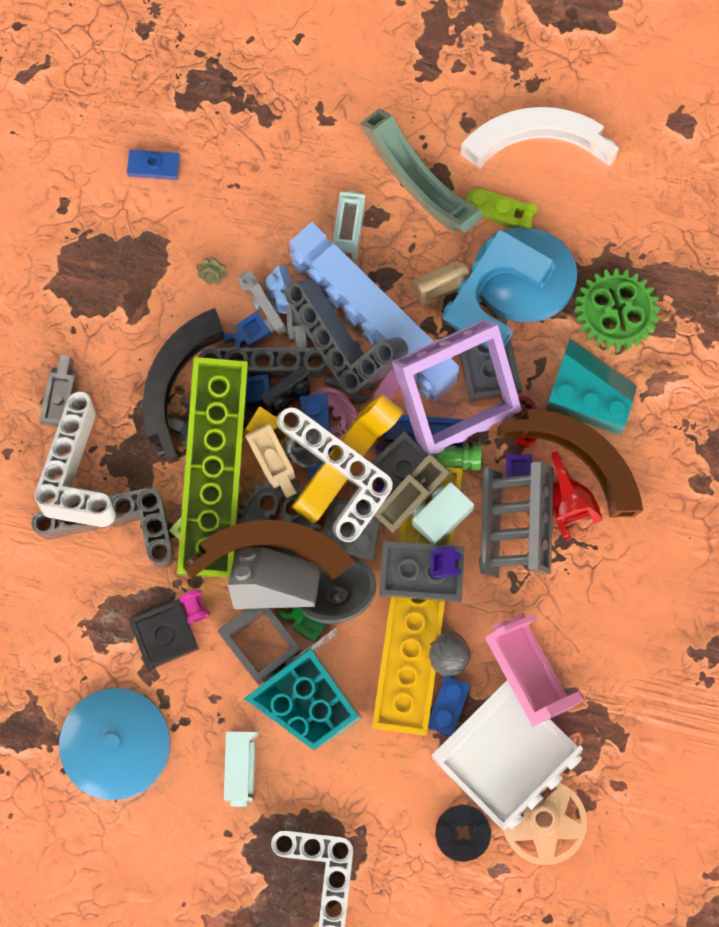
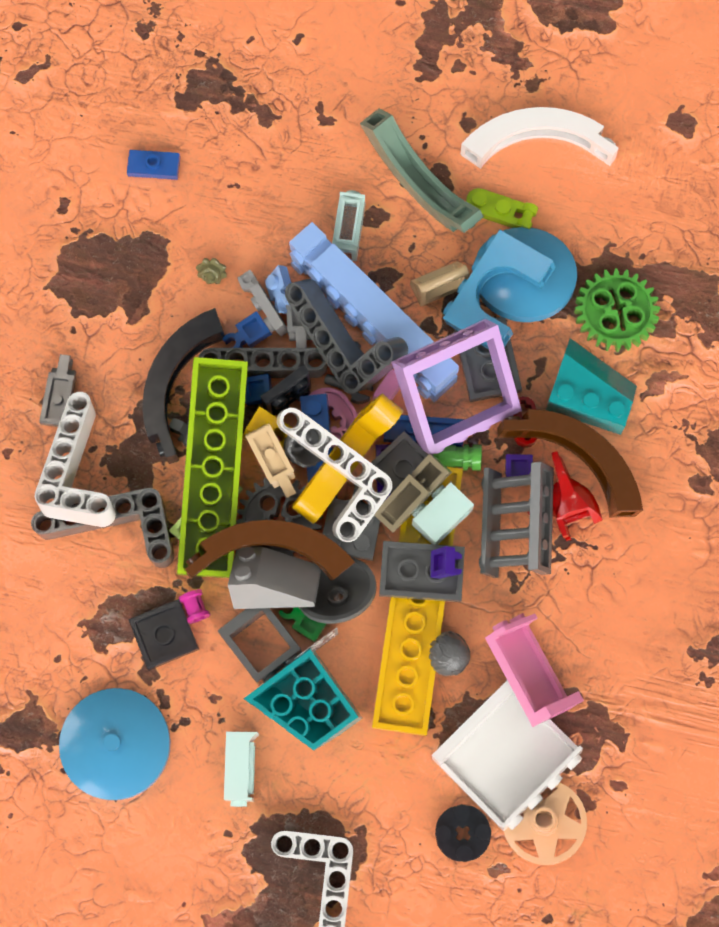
(448, 706): blue plate -> none

